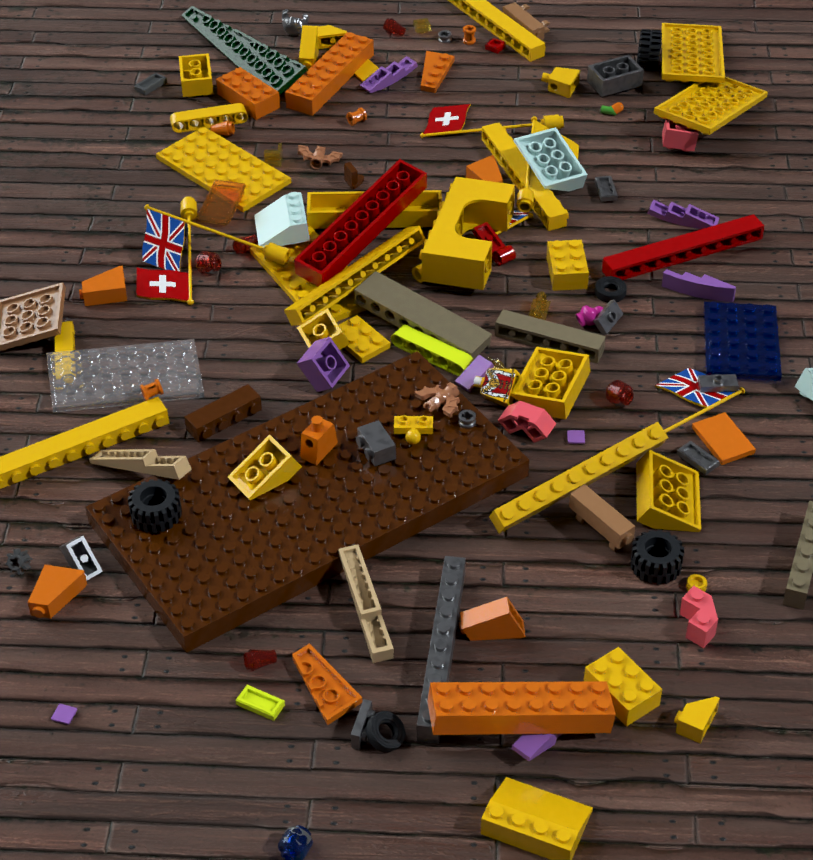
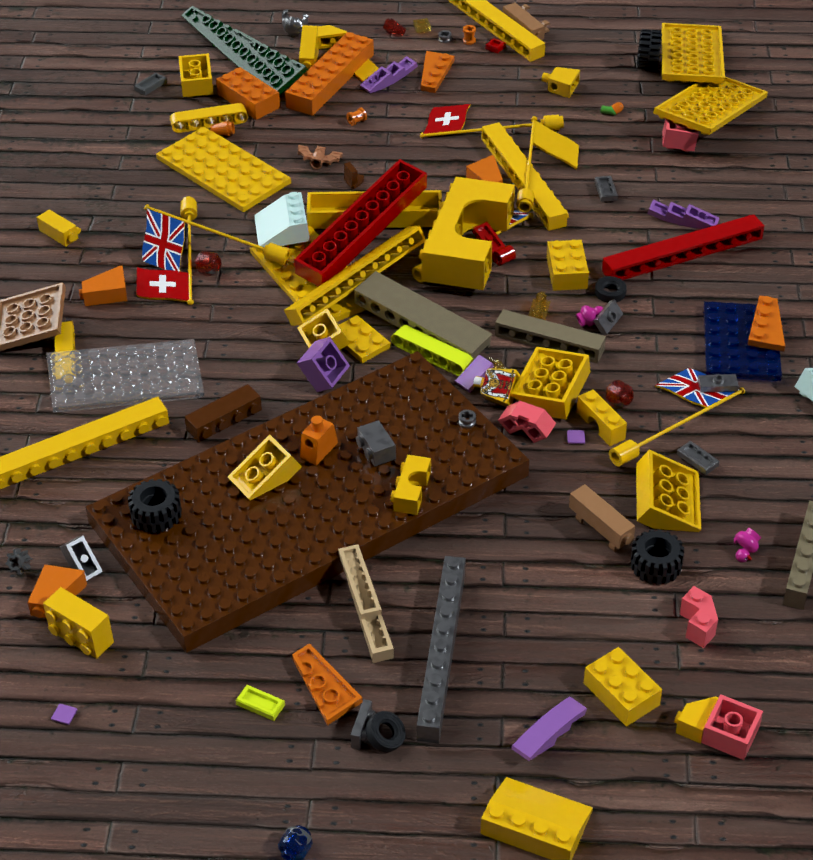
(58, 227): none -> yellow brick
(78, 623): none -> yellow brick
(143, 461): tan slope -> none
(151, 389): orange bush -> none
(221, 202): clear orange piece -> none
(242, 248): clear red cone -> none
(259, 658): clear red cone -> none
(274, 157): clear yellow panel -> none
(413, 427): yellow plate -> none
(413, 472): none -> yellow arch
(440, 397): nougat animal -> none
(492, 621): orange slope -> none
(520, 708): orange brick -> none
(552, 160): light aqua slope -> none
(572, 479): yellow brick -> none
(611, 425): none -> yellow arch
(615, 75): flat silver brick -> none
(696, 580): yellow tile -> none
(704, 287): medium lavender slope -> none
(723, 438): orange tile -> none
(732, 727): none -> coral brick
(749, 541): none -> dark pink animal
(767, 325): none -> orange wing

